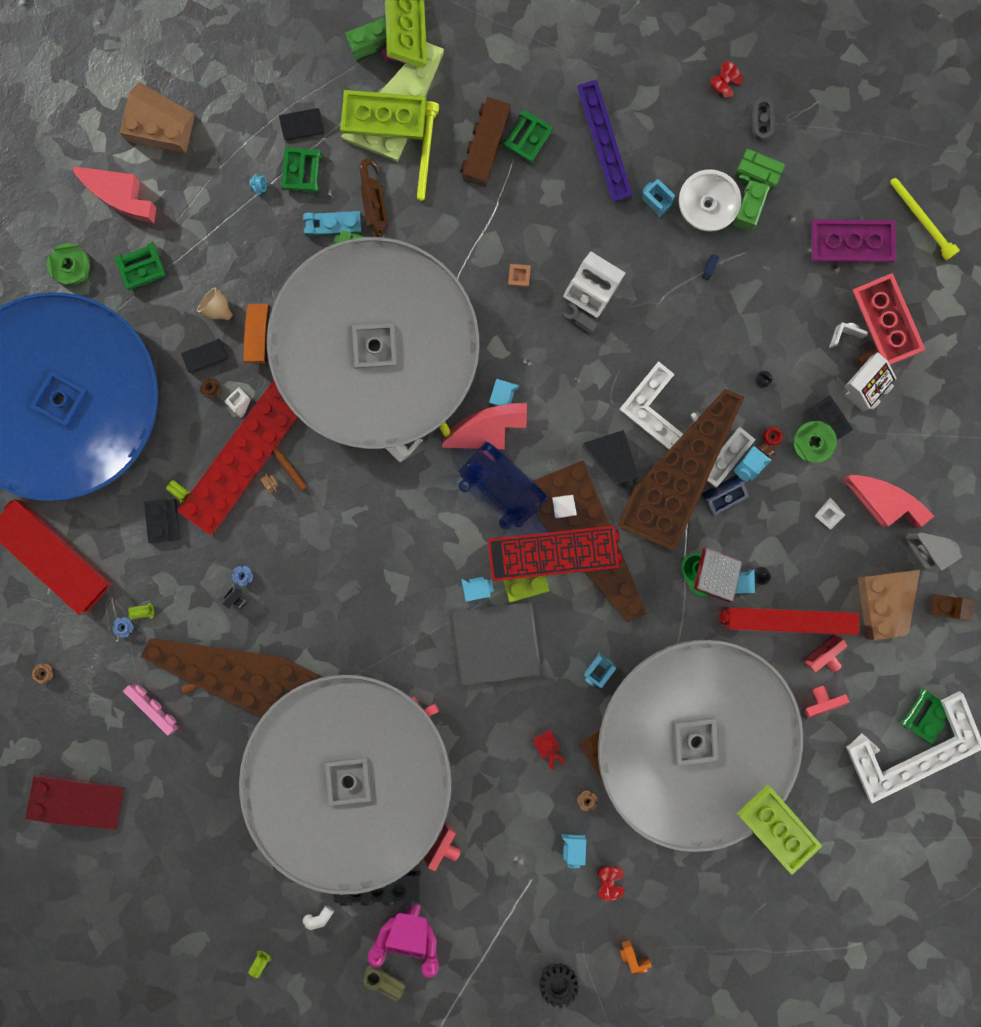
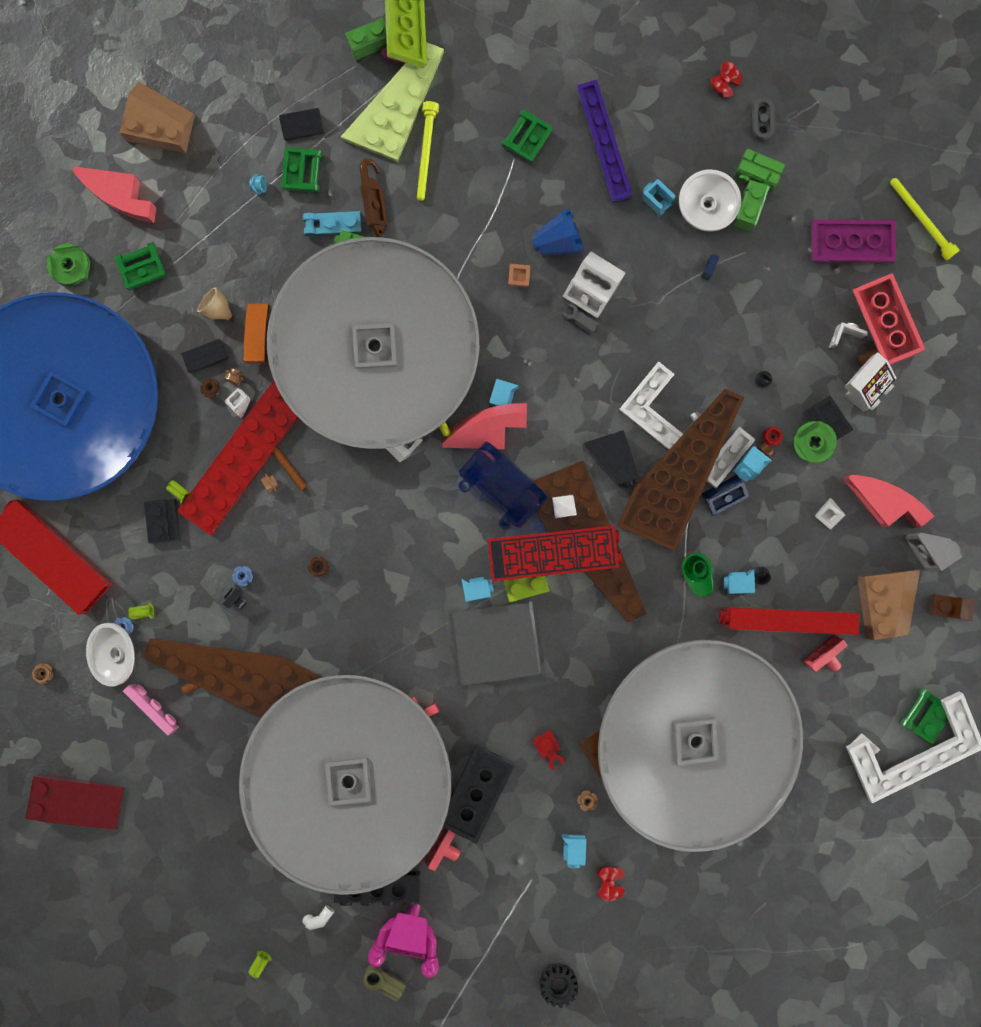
(110, 654): none -> white dish
(233, 377): none -> medium nougat plate
(313, 566): none -> reddish brown plate
(383, 114): lime plate -> none
(483, 806): none -> black brick
(486, 141): reddish brown brick -> none
(559, 236): none -> blue cone
(604, 662): medium azure window -> none
(636, 966): orange bracket -> none
(717, 575): tile -> none
(779, 829): lime plate -> none
(824, 703): coral tile -> none

